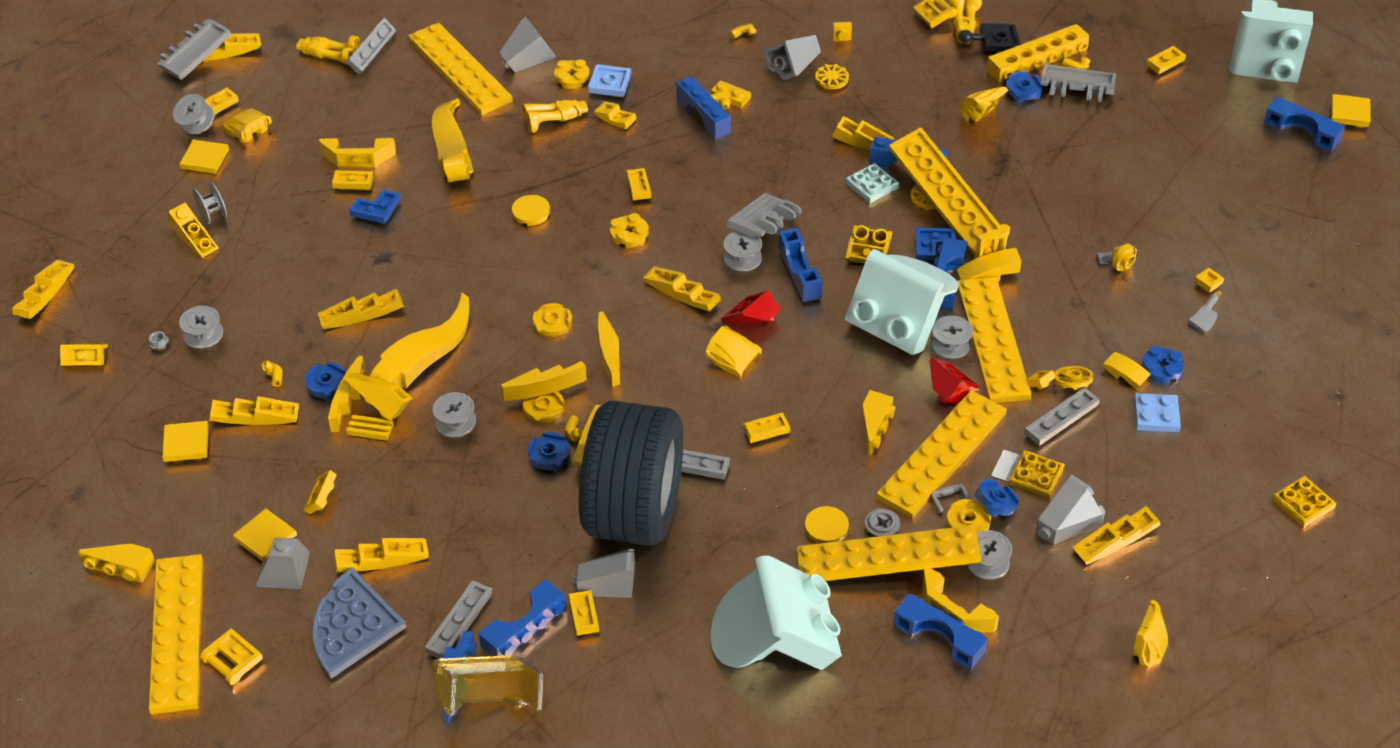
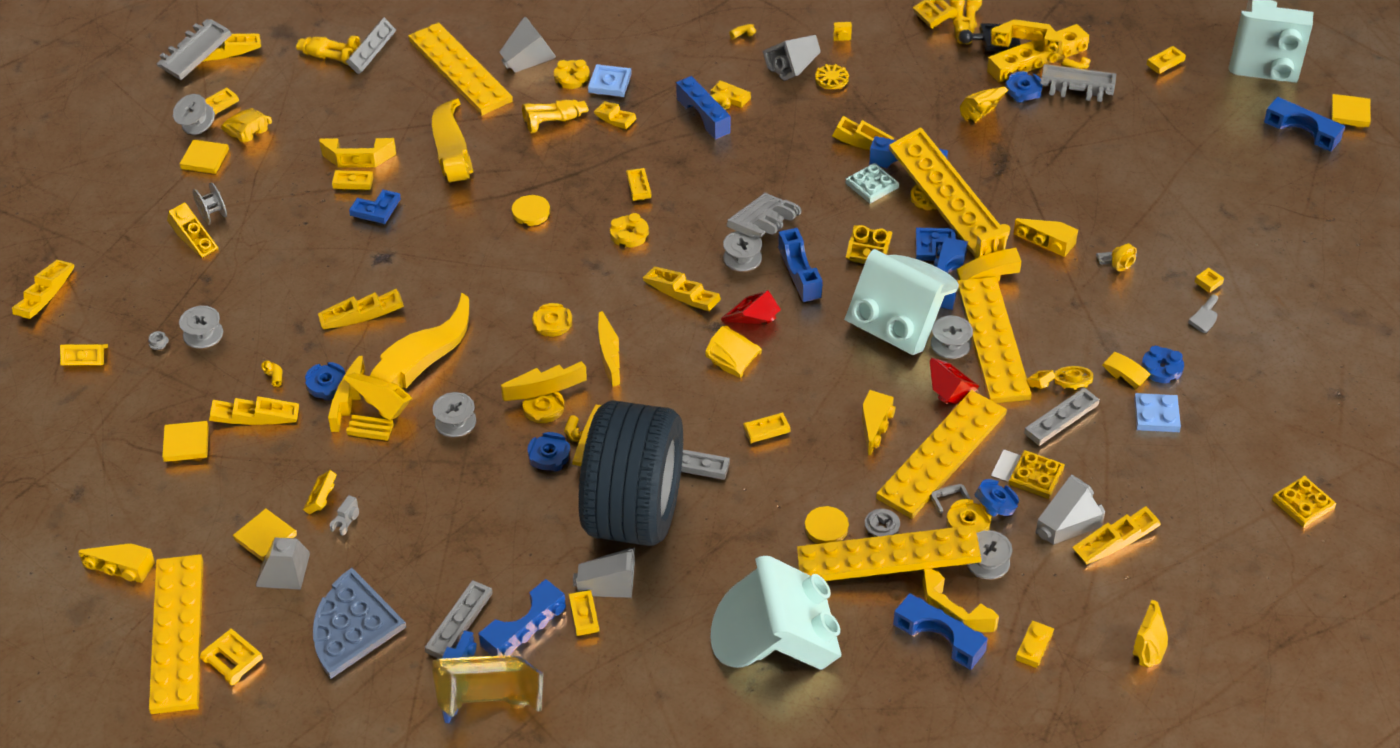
(346, 513): none -> light grey plate
(387, 554): yellow slope -> none
(1028, 30): none -> yellow slope
(1034, 644): none -> yellow plate
(1048, 234): none -> yellow slope

